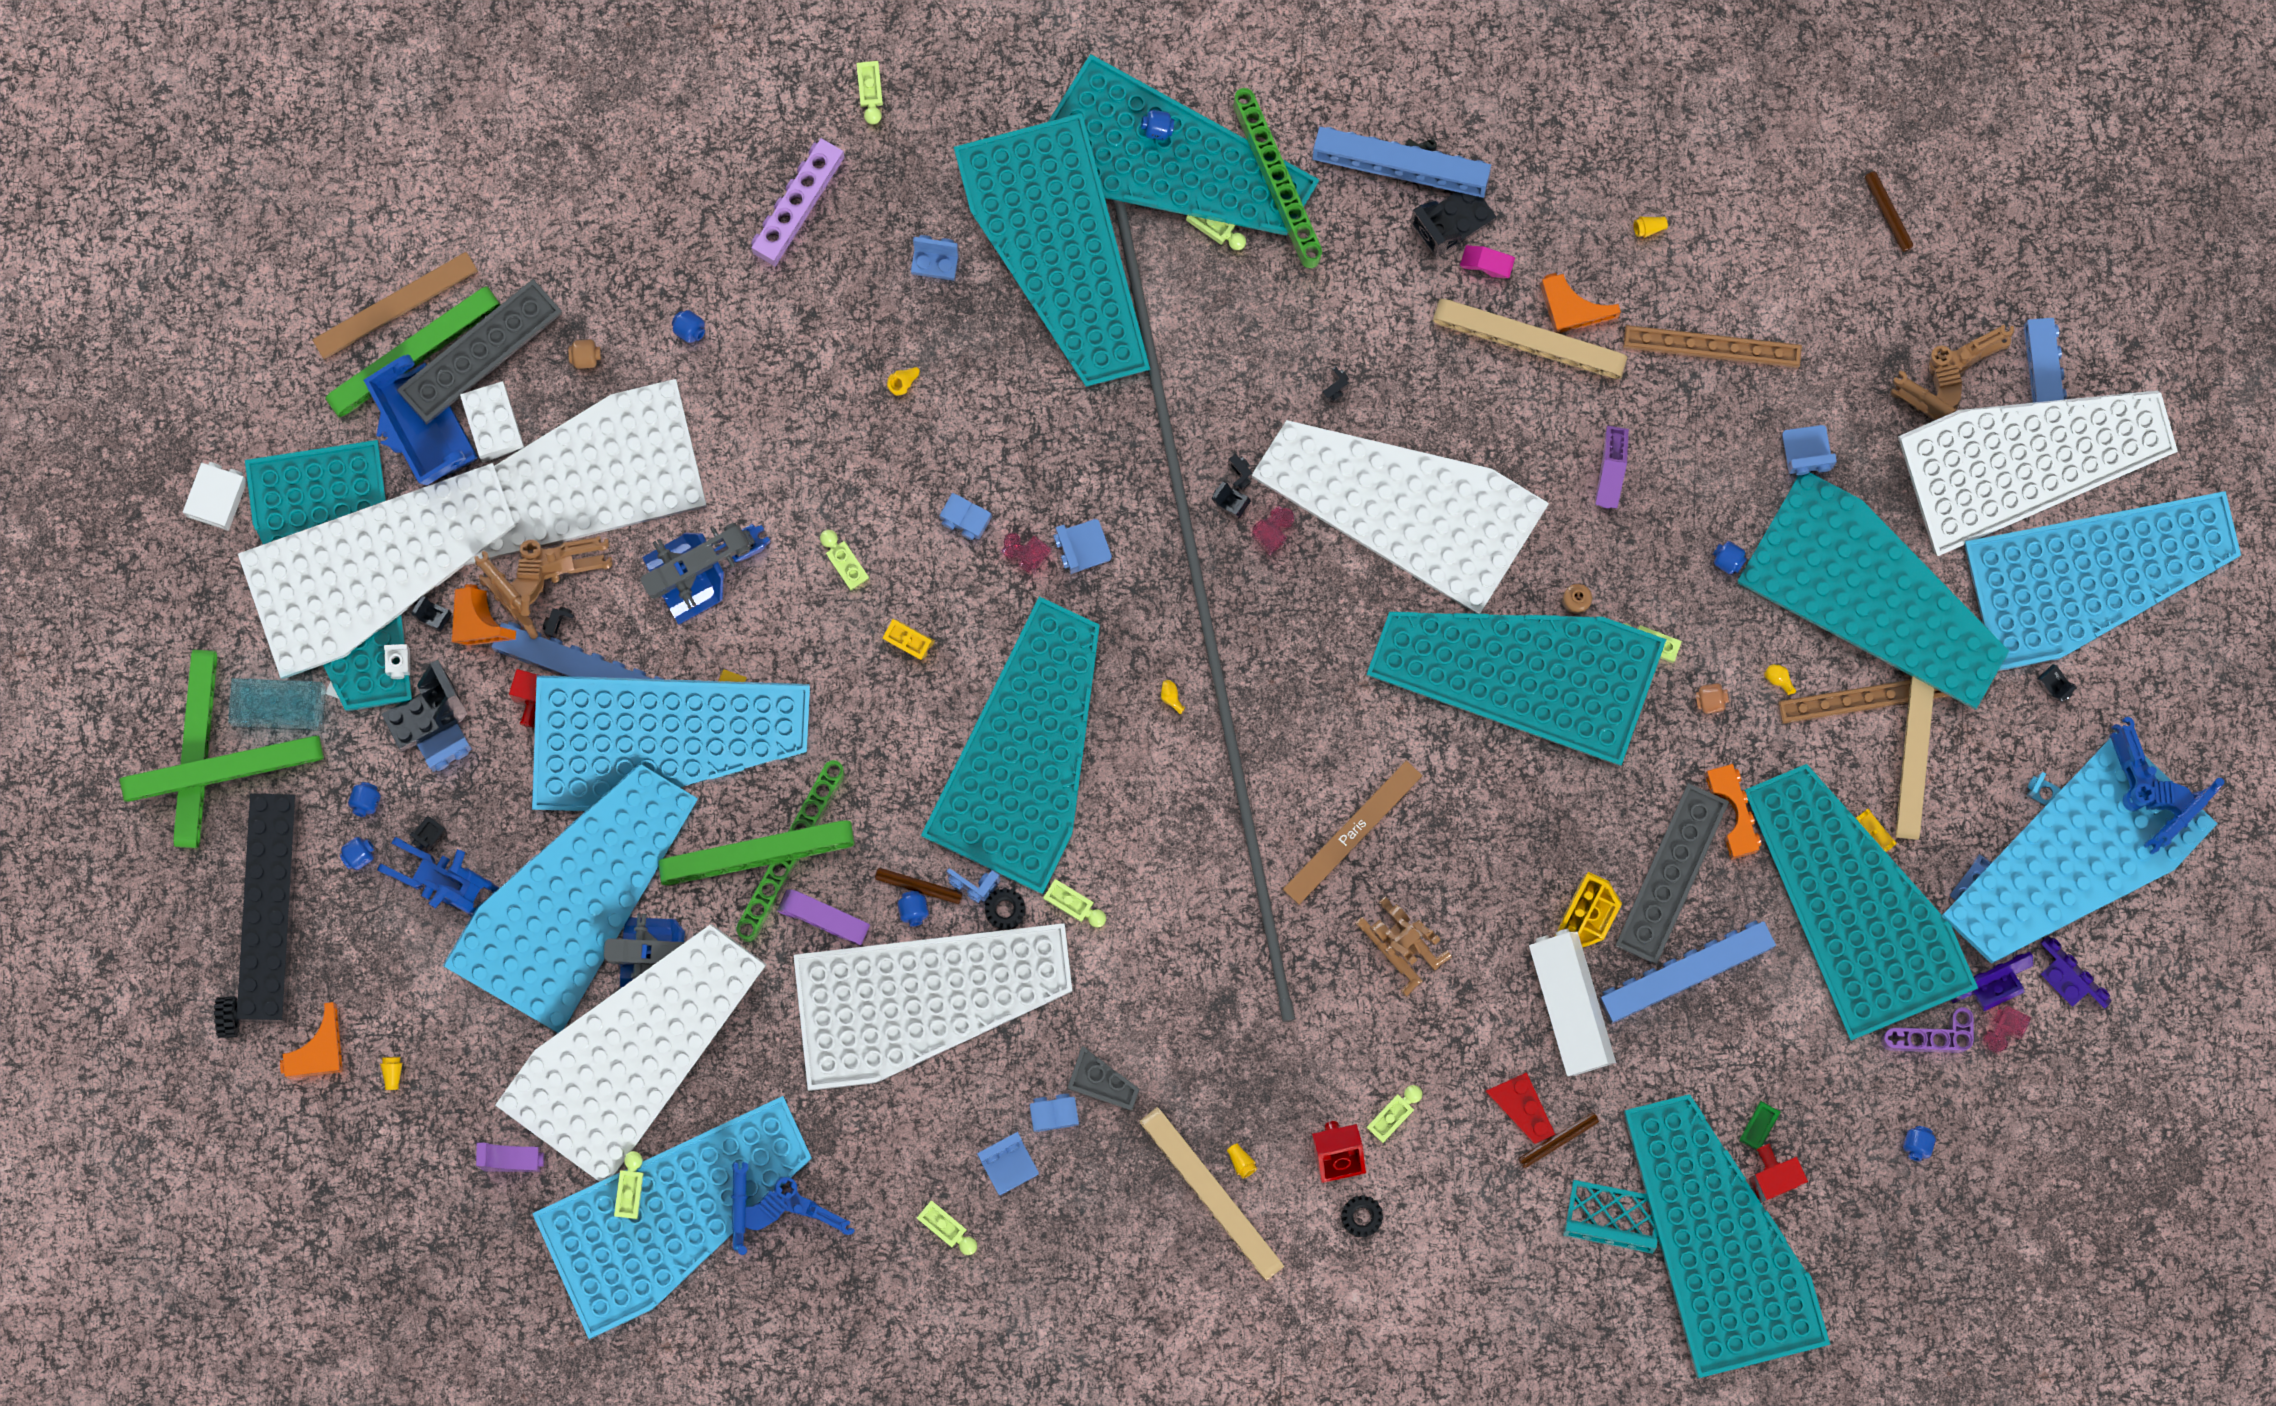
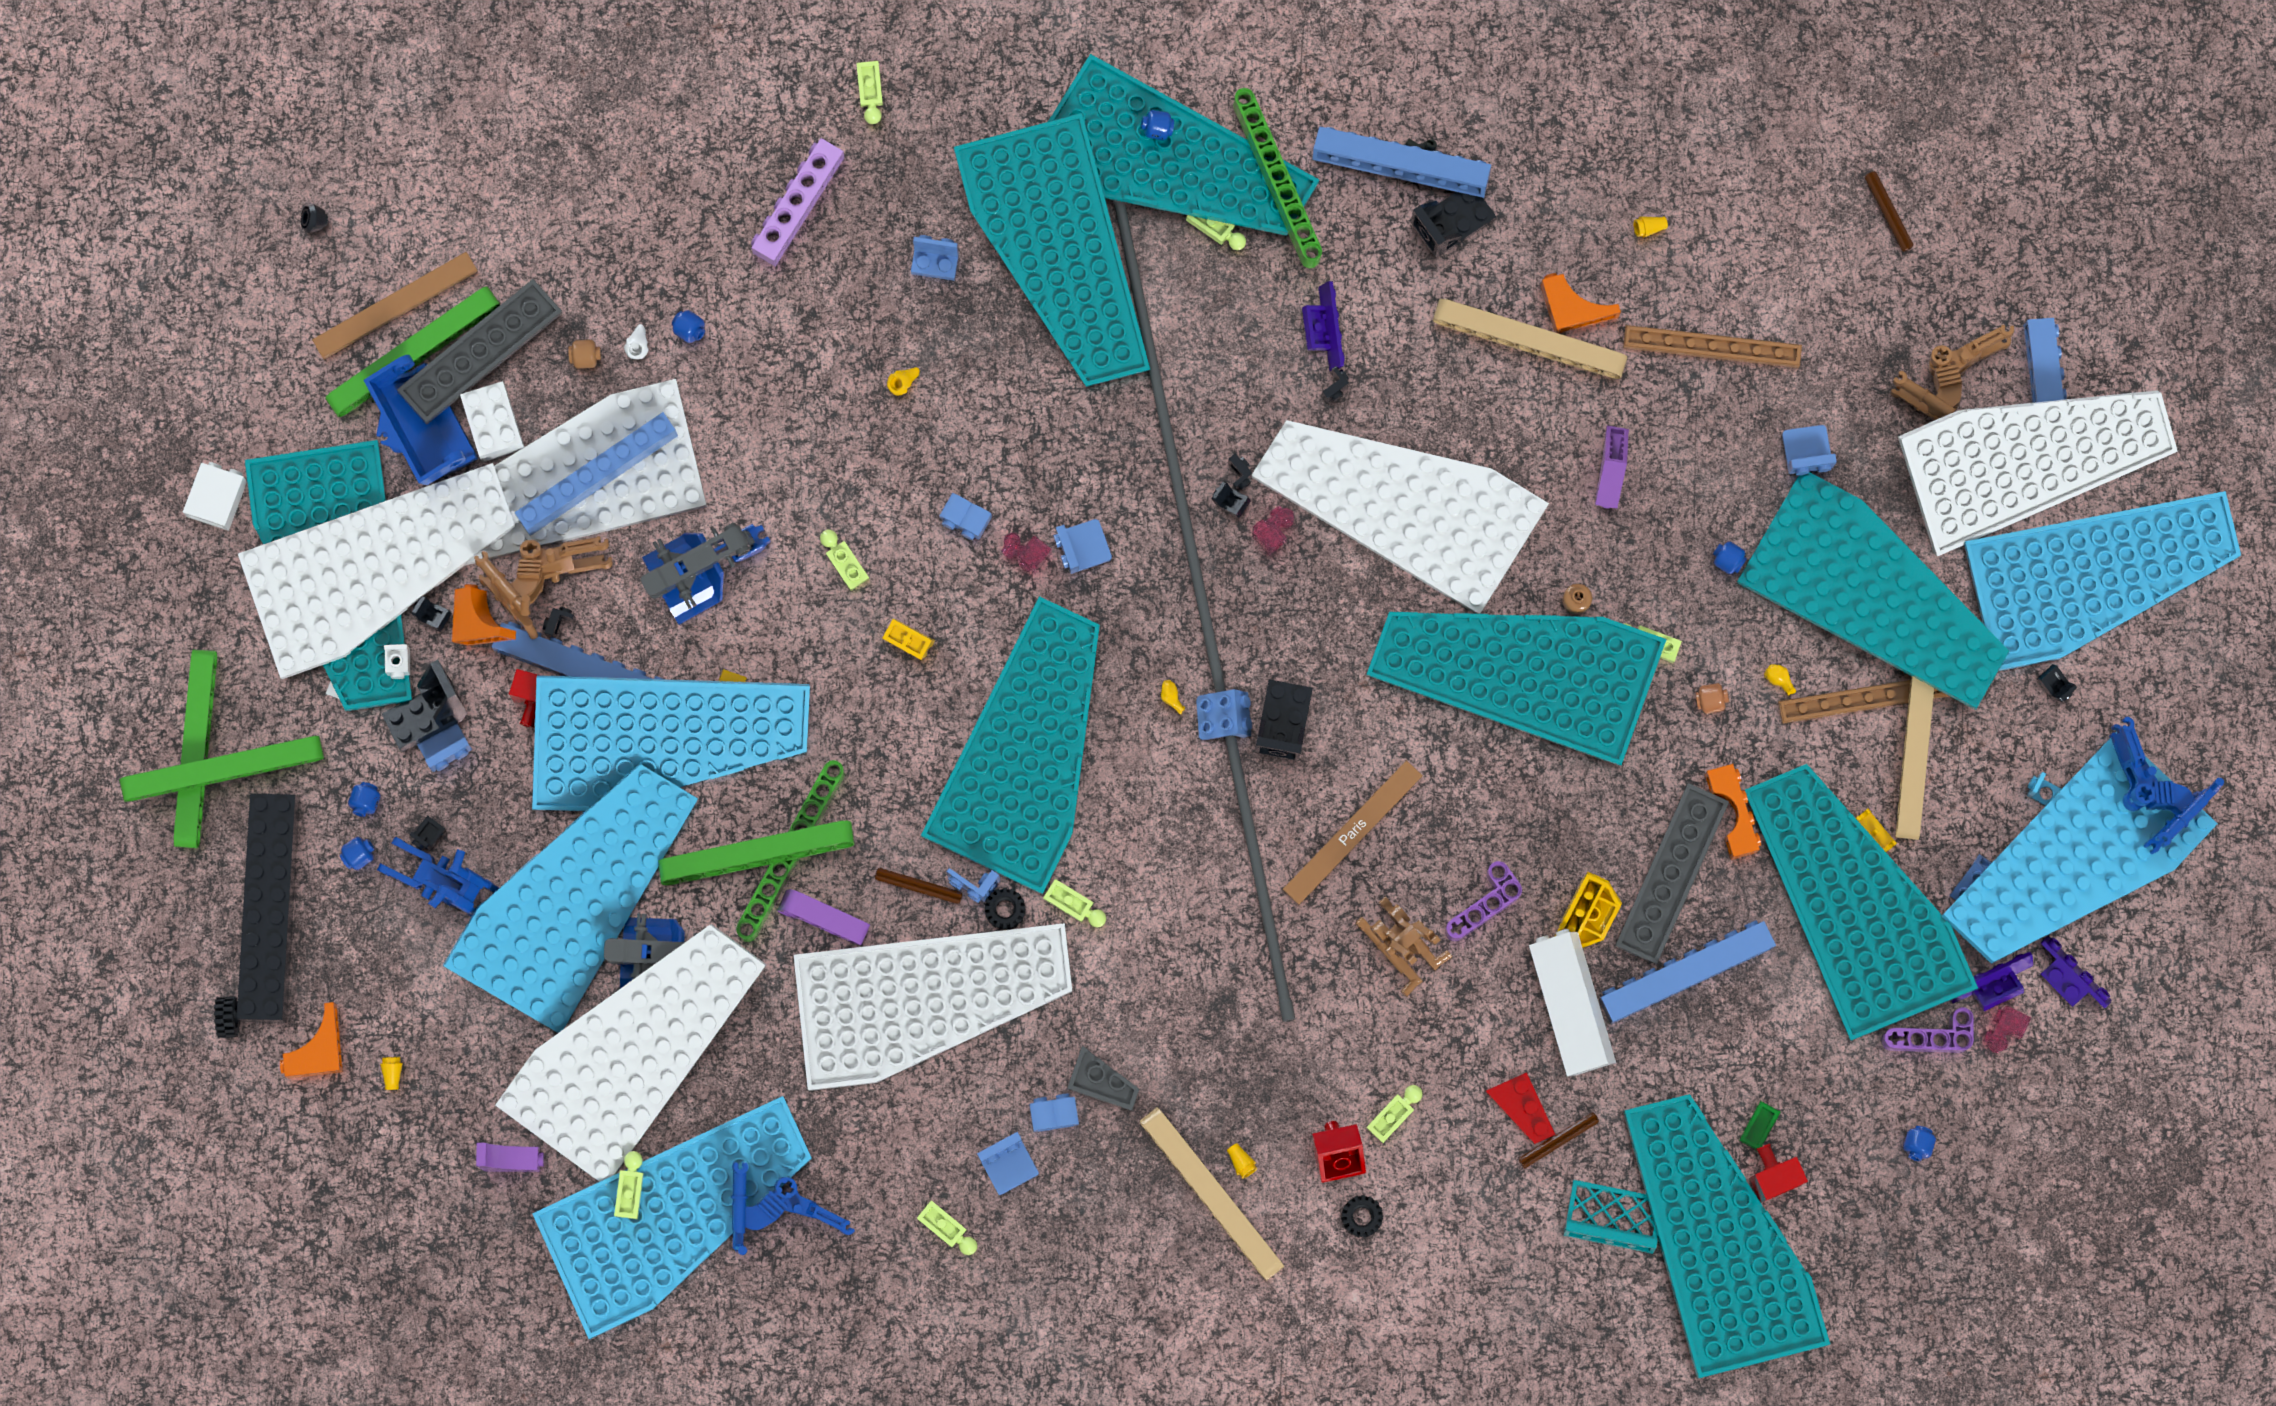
(277, 704): clear light blue brick -> none
(313, 218): none -> black cone
(596, 474): none -> medium blue brick
(636, 344): none -> white animal
(913, 908): blue head -> none
(1224, 714): none -> medium blue bracket
(1283, 720): none -> black bracket
(1323, 327): none -> dark purple bracket
(1481, 906): none -> medium lavender beam
(1488, 260): dark pink slope -> none

